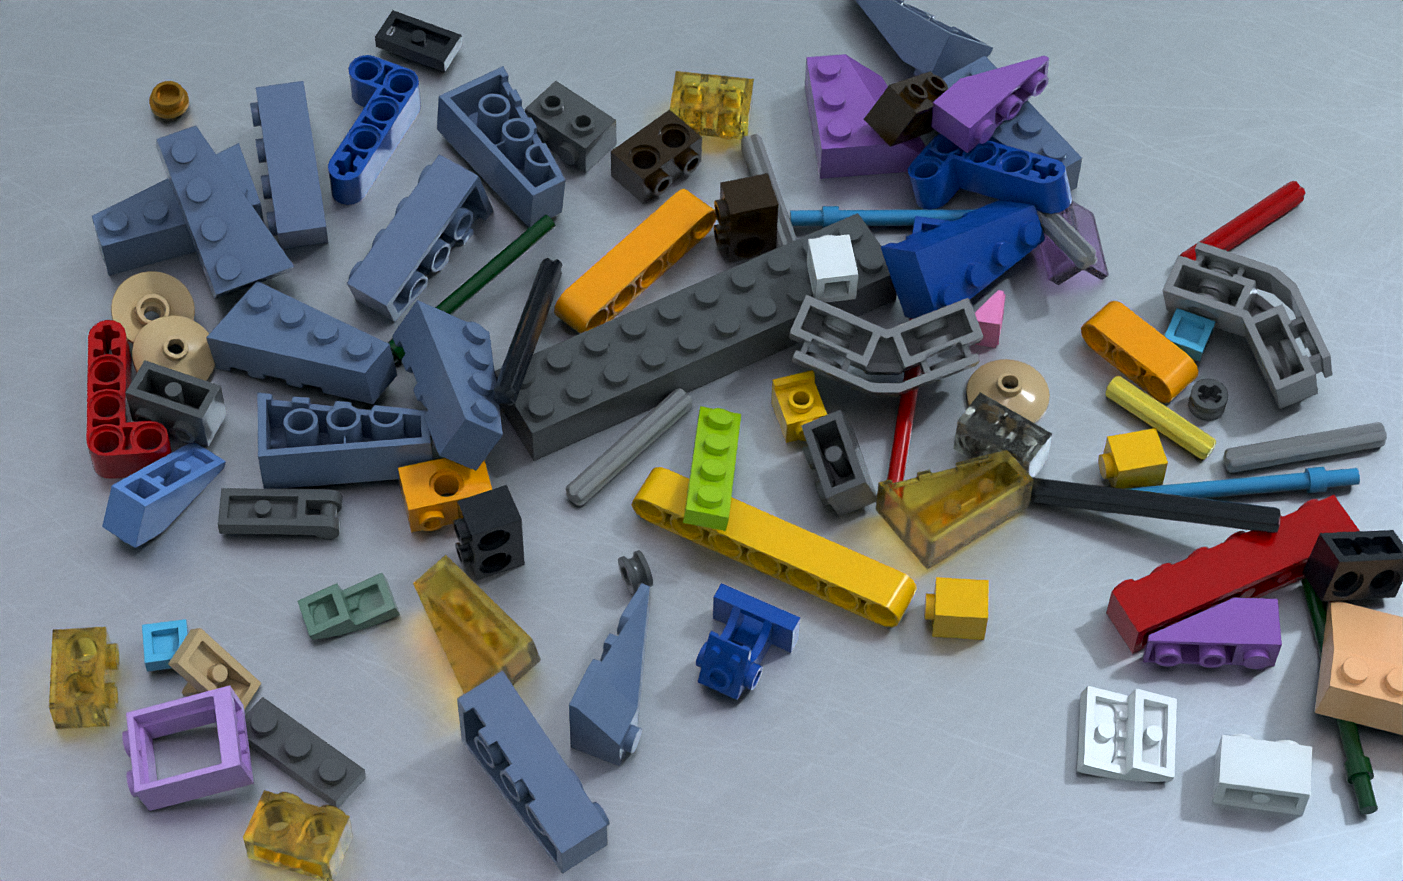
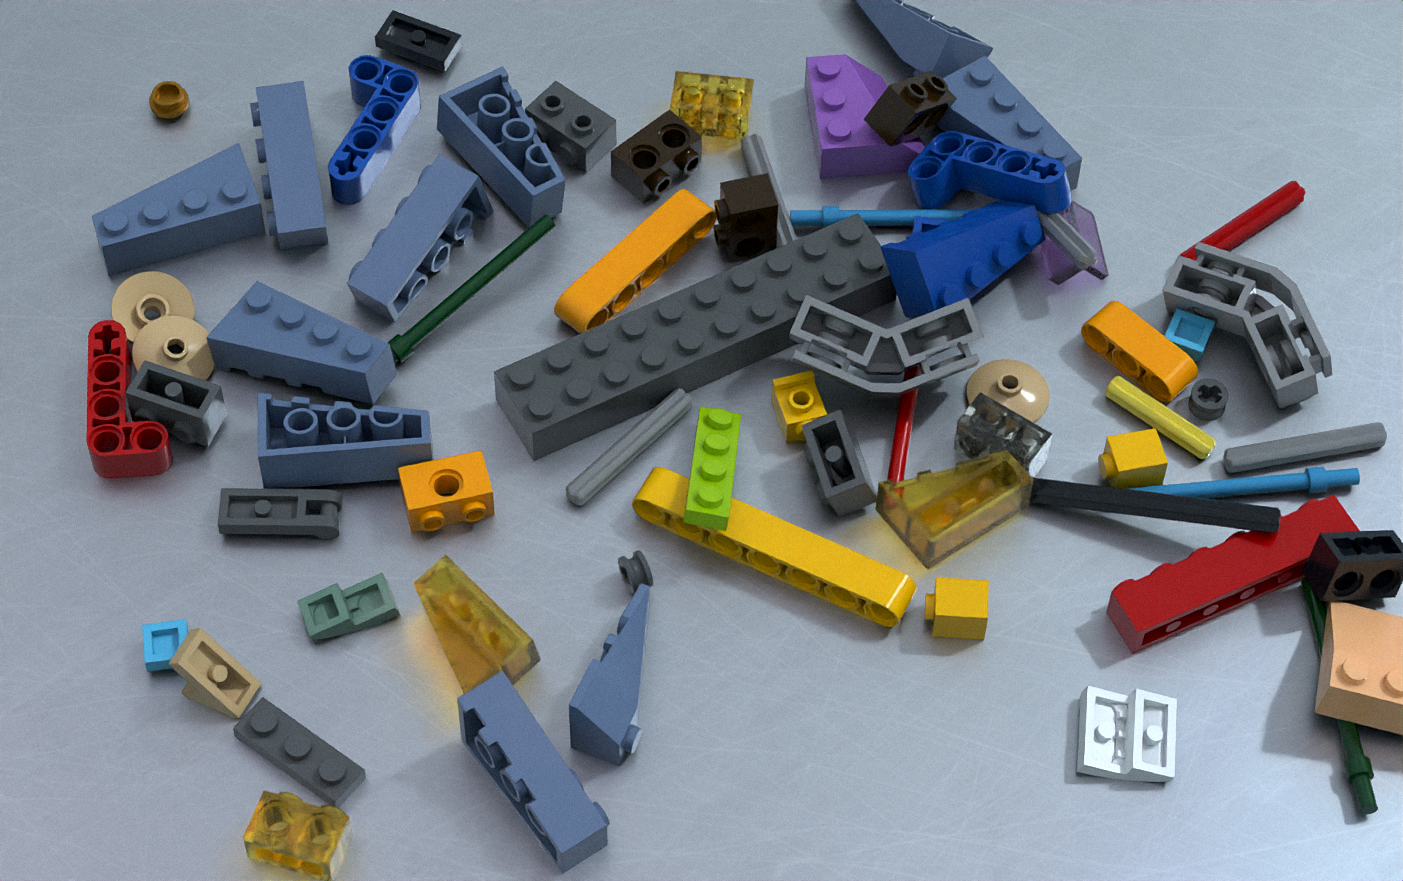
(75, 678): clear yellow brick -> none
(158, 493): medium blue slope -> none
(180, 715): lavender window -> none
(222, 223): sand blue wedge -> none
(453, 382): sand blue wedge -> none
(489, 533): black brick -> none
(527, 332): black axle -> none
(735, 657): blue tile -> none
(832, 268): white brick -> none
(982, 101): medium lavender slope -> none
(990, 319): bright pink slope -> none
(1227, 634): medium lavender slope -> none
(1262, 774): white brick -> none

